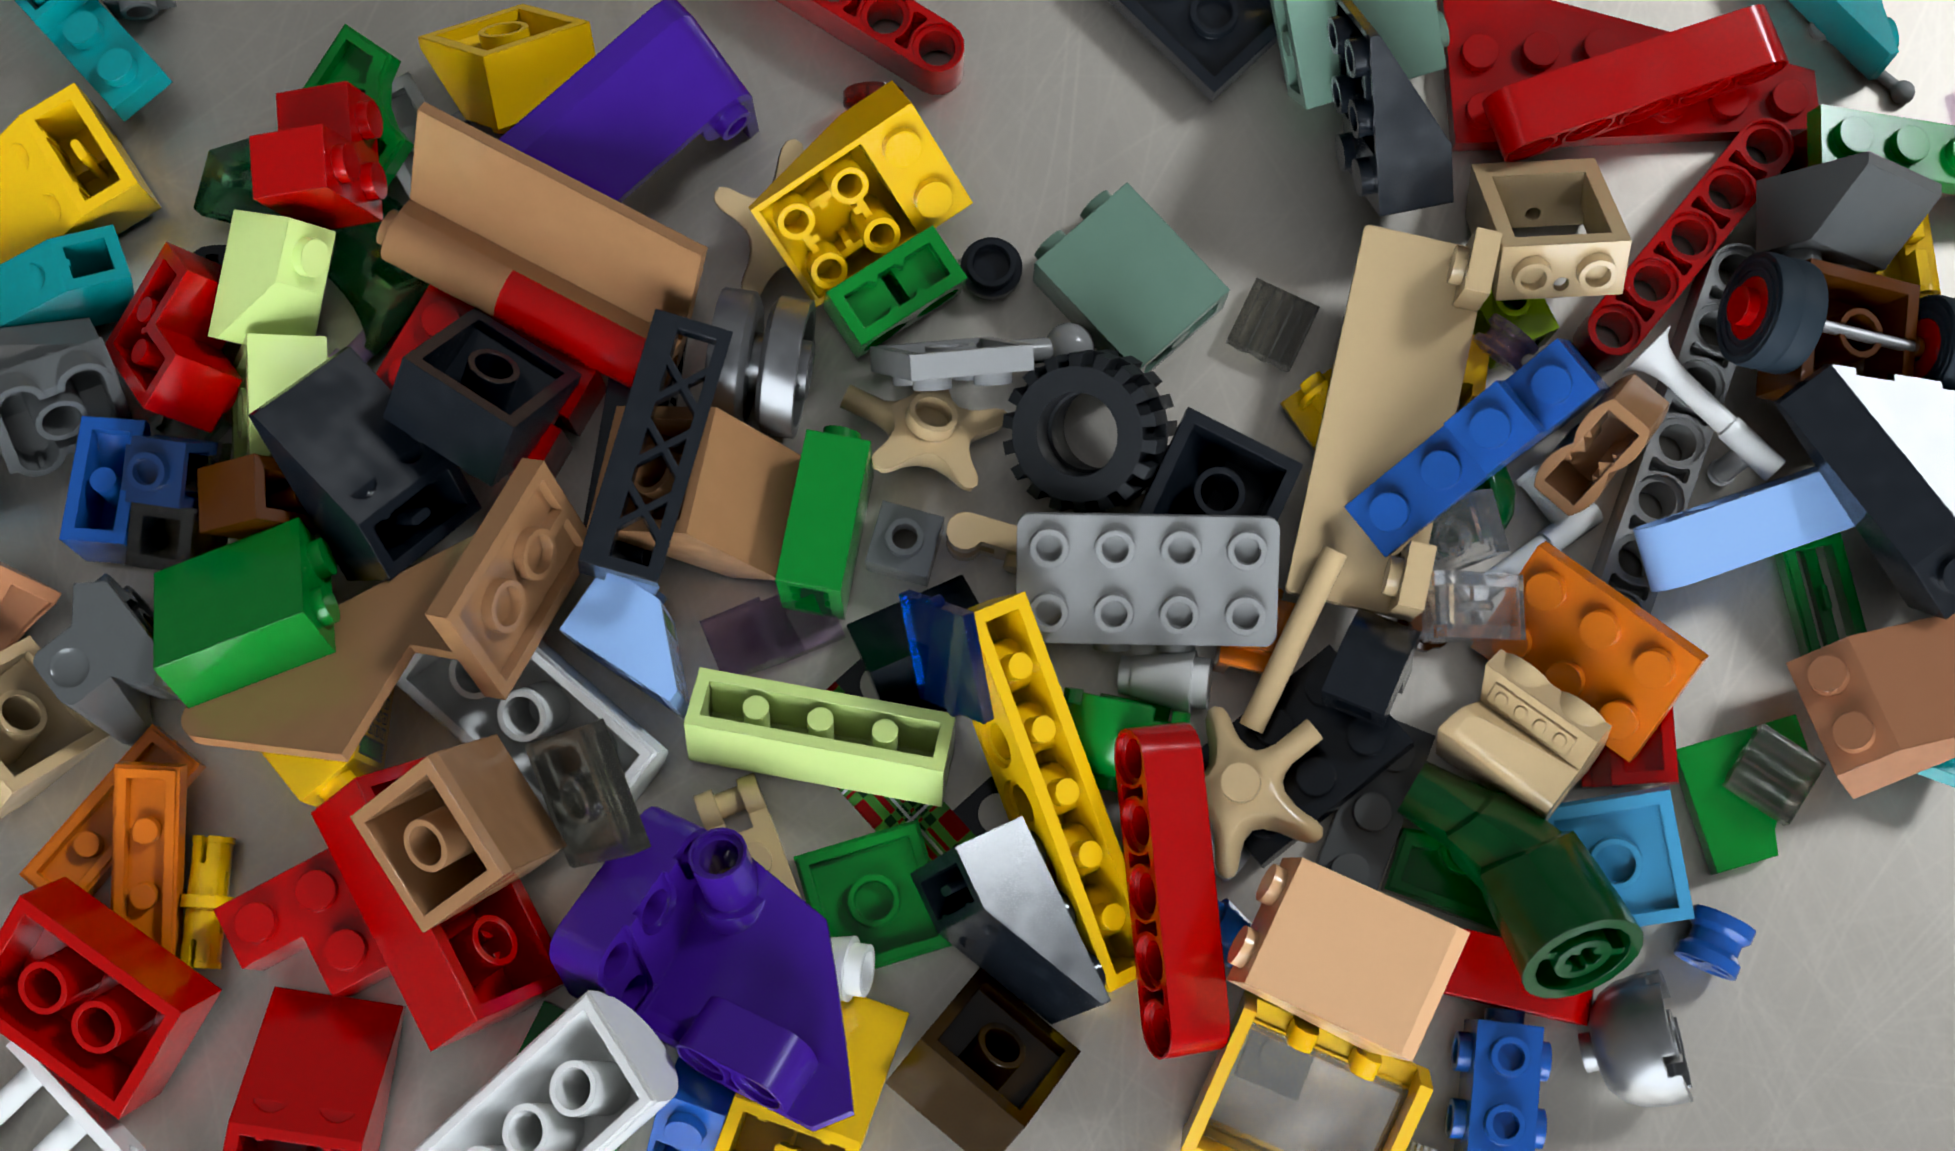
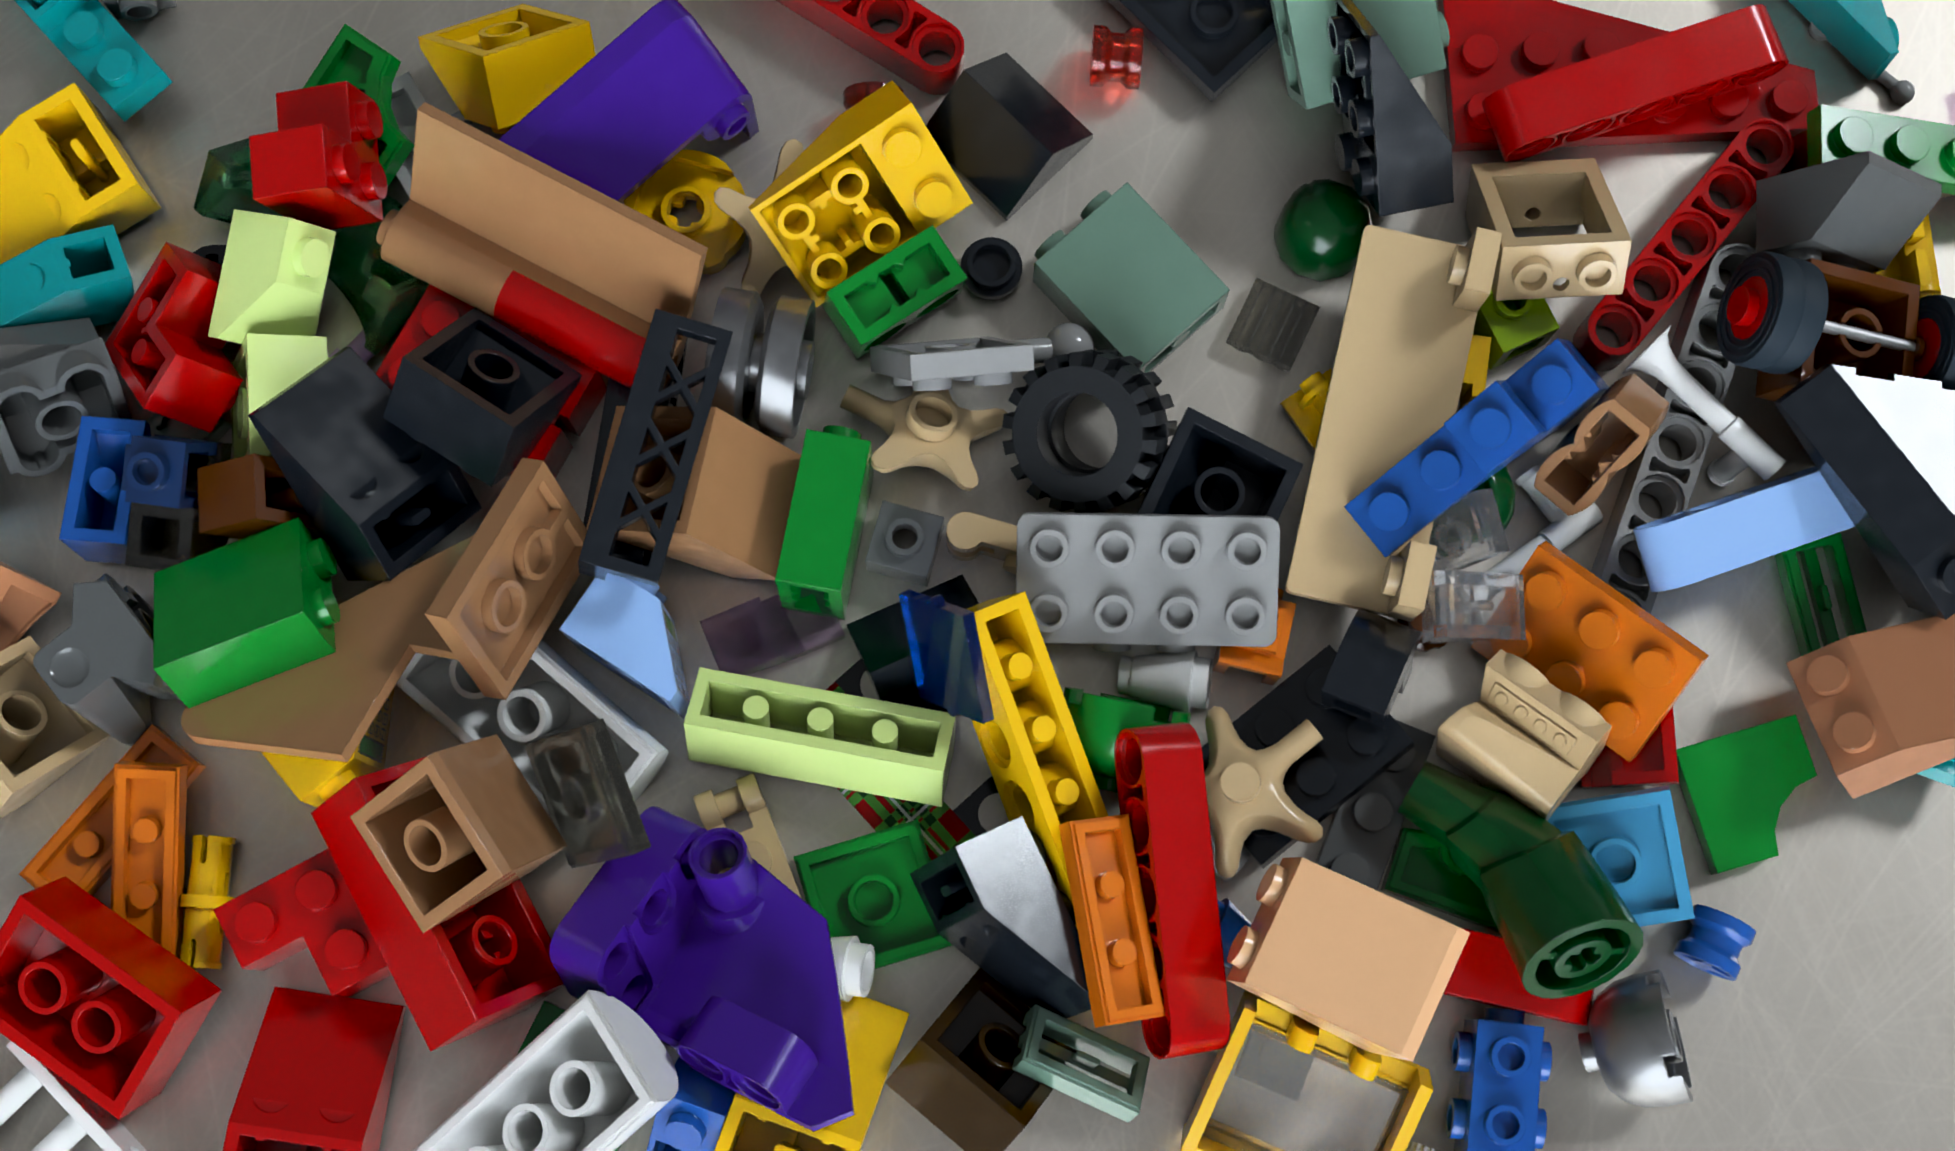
(693, 177): none -> yellow plate
(1005, 133): none -> black slope
(1081, 1072): none -> sand green tile
(1111, 920): none -> orange tile
(1116, 57): none -> clear red wheel
(1293, 639): tan bar -> none
(1322, 229): none -> dark green hair
(1505, 343): bush -> none
(1773, 774): clear smoke piece -> none

